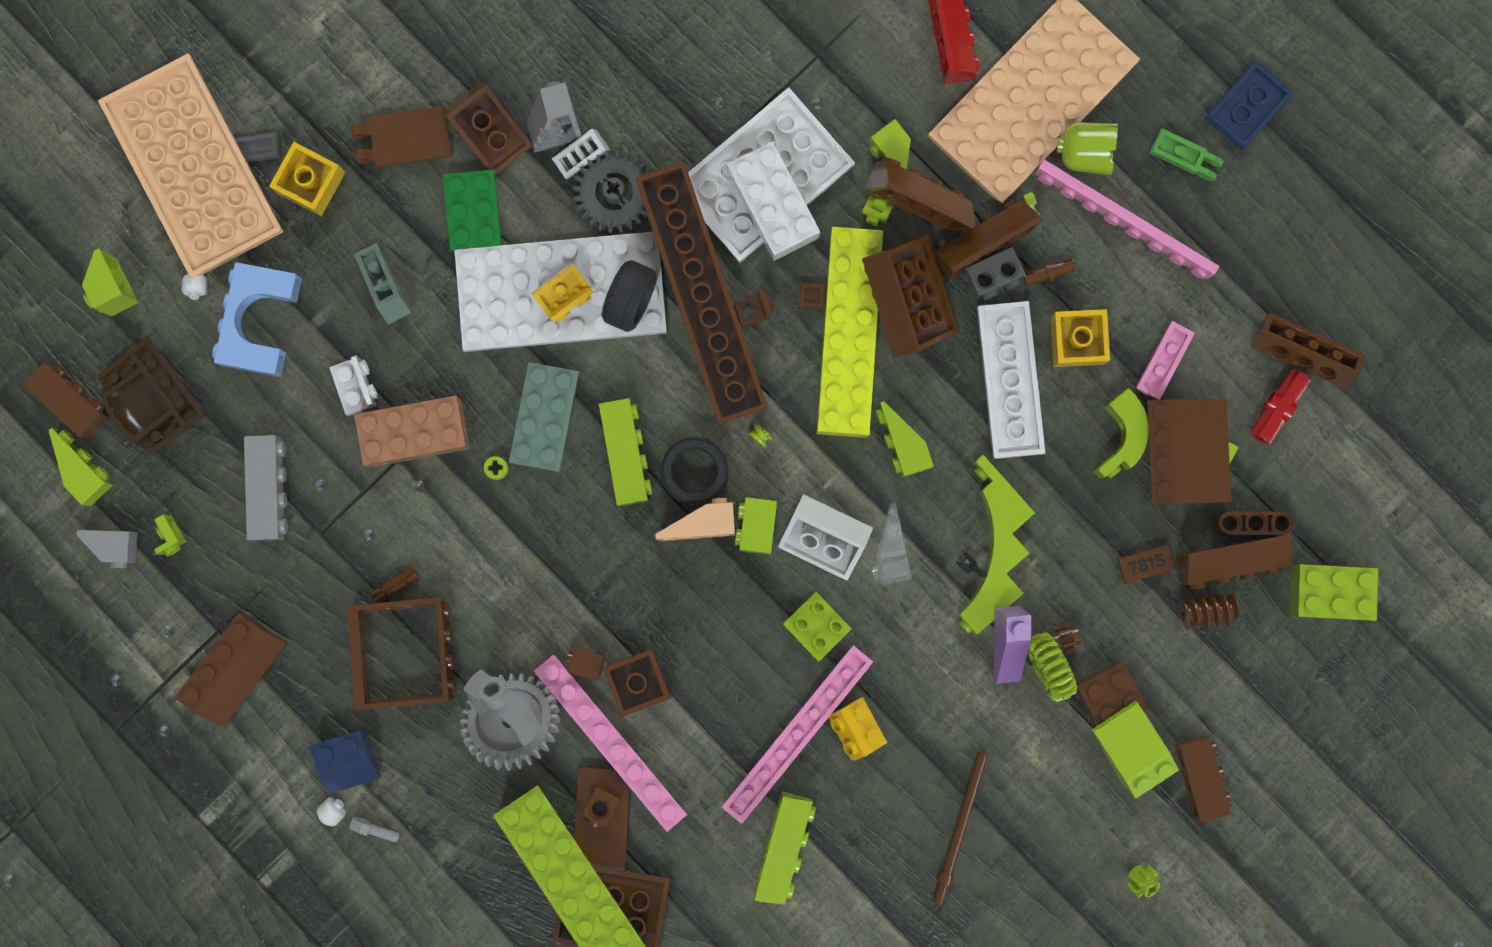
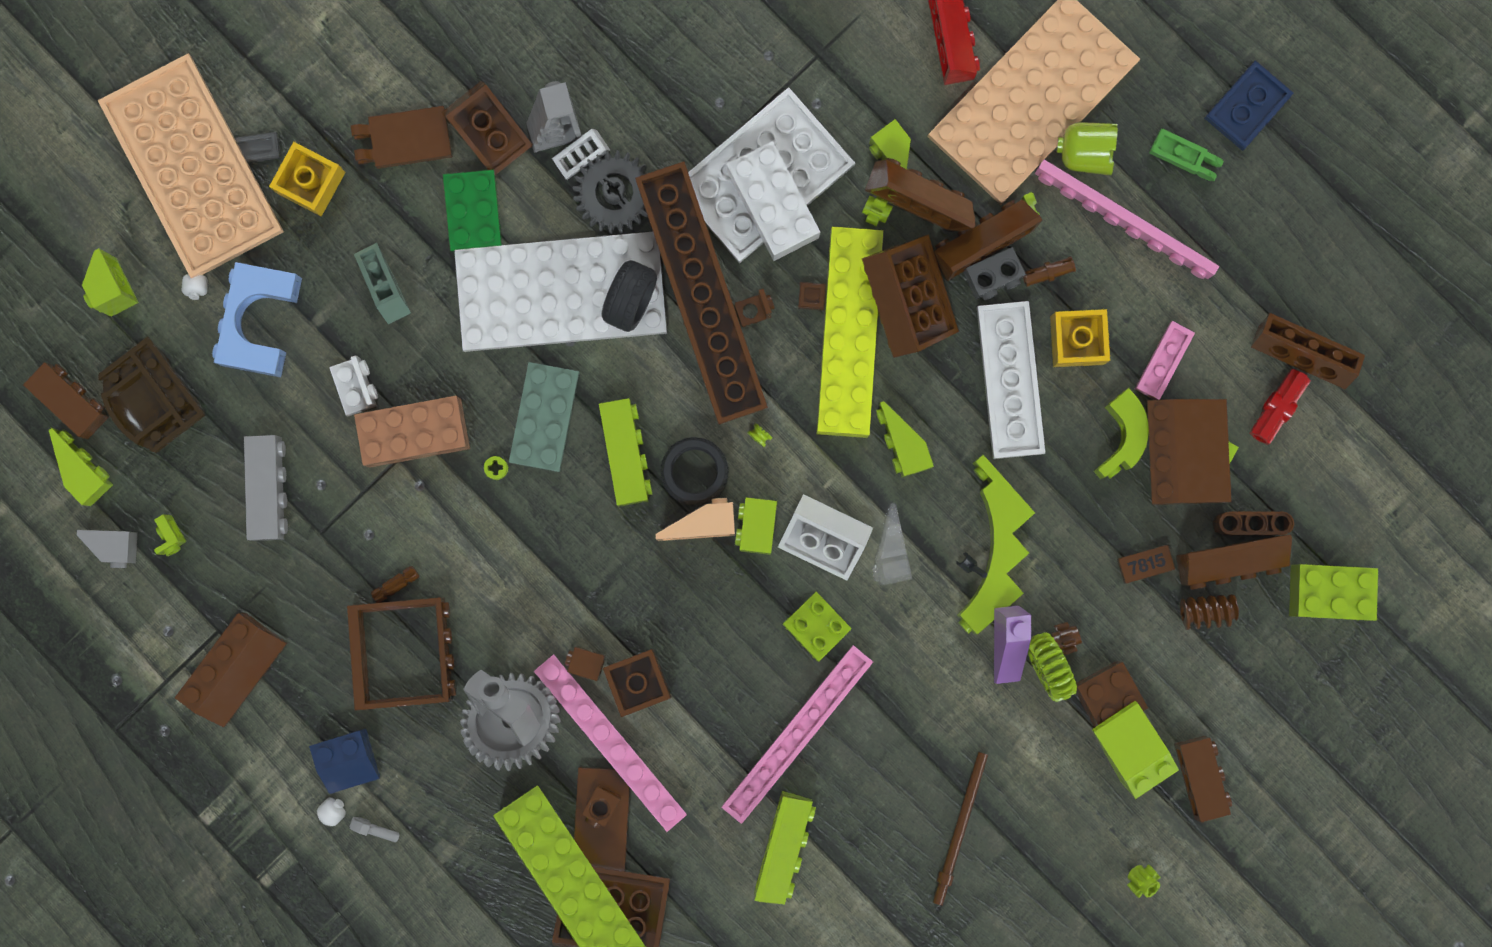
(563, 293): yellow bracket -> none
(857, 729): yellow bracket -> none

